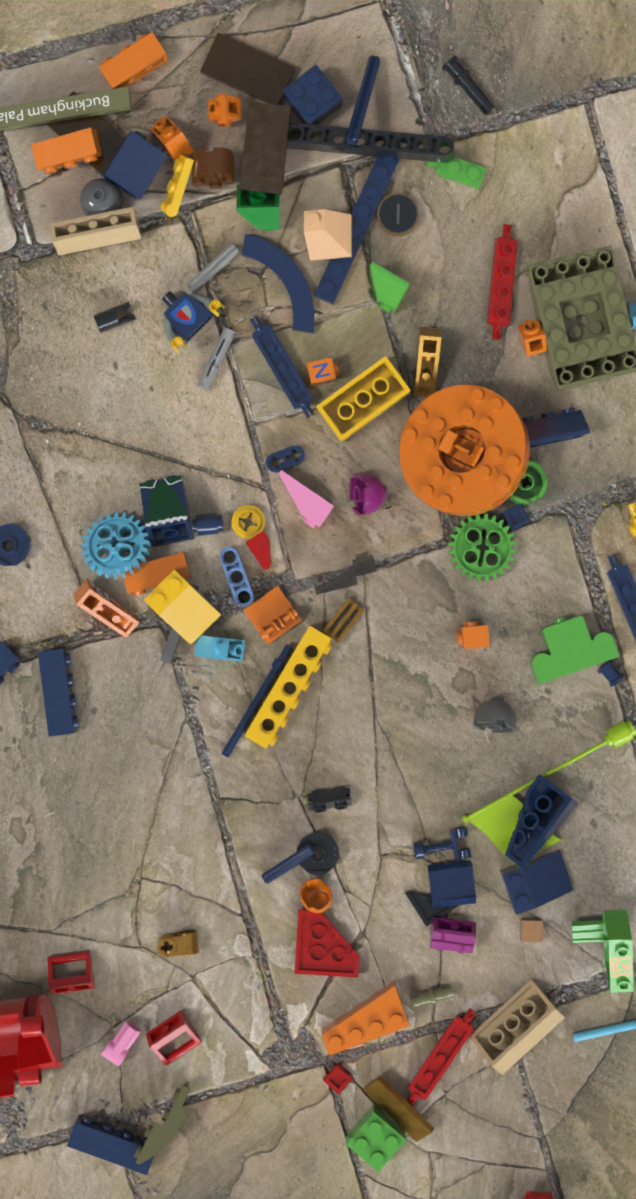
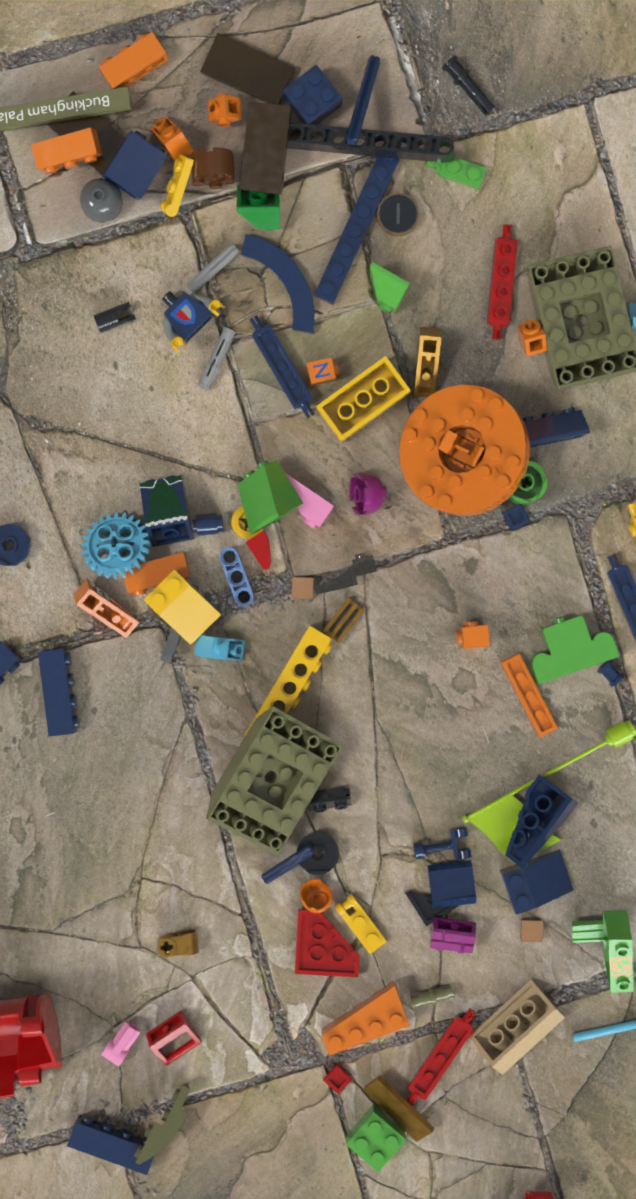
(70, 984): red tile -> none
(95, 231): tan brick -> none
(267, 495): none -> bright green slope
(271, 809): none -> olive slope
(272, 615): orange hinge -> none
(278, 665): dark blue bar -> none
(287, 463): dark blue beam -> none
(302, 588): none -> medium nougat tile
(328, 234): light nougat slope -> none
(361, 924): none -> yellow plate
(495, 716): dark grey cylinder -> none
(501, 550): bright green gear -> none
(529, 695): none -> orange tile

